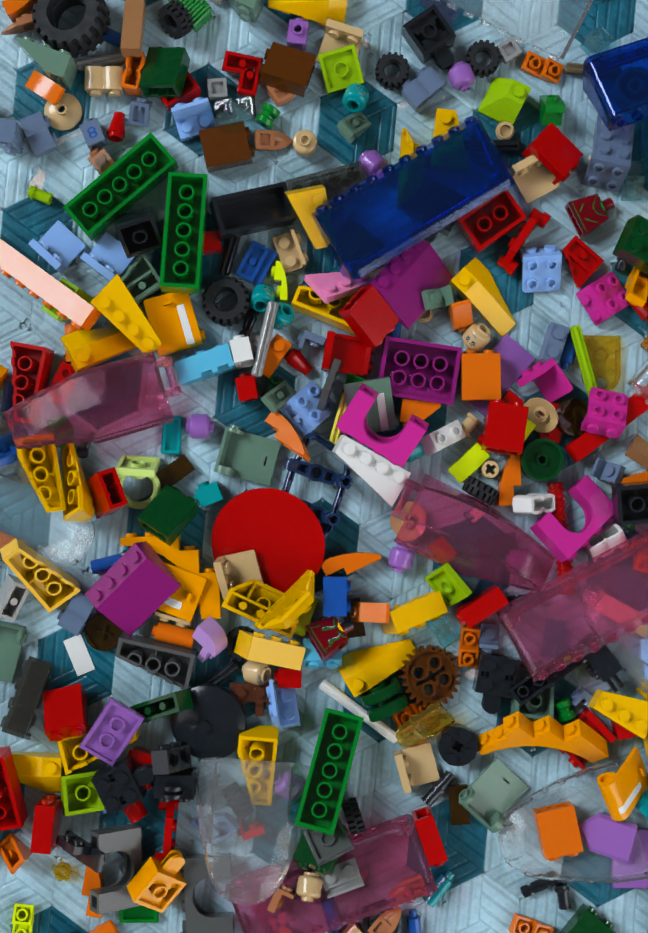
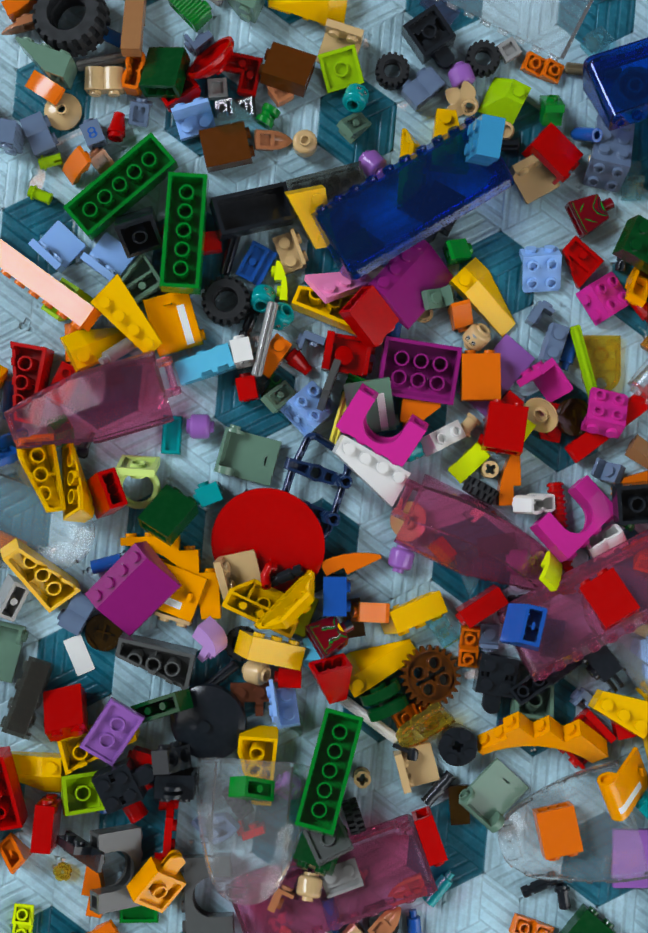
(50, 161): none -> lime pin
(76, 164): none -> orange slope
(116, 351): none -> light grey cylinder
(173, 634): orange brick -> none
(175, 19): black tyre -> none
(175, 471): dark brown tile -> none
(201, 42): none -> sand blue bracket
(212, 59): none -> red dish
(251, 788): none -> green slope
(265, 574): none -> red arm
(286, 575): none -> black axle
(287, 435): orange slope -> none
(298, 34): medium lavender brick -> none
(332, 676): none -> red slope
(344, 354): none -> red tile
(366, 781): none -> tan bush
(412, 752): none -> black hand
(449, 583): lime tile -> none
(457, 251): none -> green slope
(460, 97): none -> tan plate
(484, 140): none -> dark azure piece
(491, 221): red brick -> none
(524, 625): none -> blue slope
(536, 218): red plate -> none
(536, 315): none -> sand blue bracket
(551, 571): none -> neon yellow slope
(552, 459): dark green wheel -> none
(563, 710): green wheel -> none
(586, 134): none -> blue cylinder
(608, 836): medium lavender tile -> none
(609, 598): none -> red panel

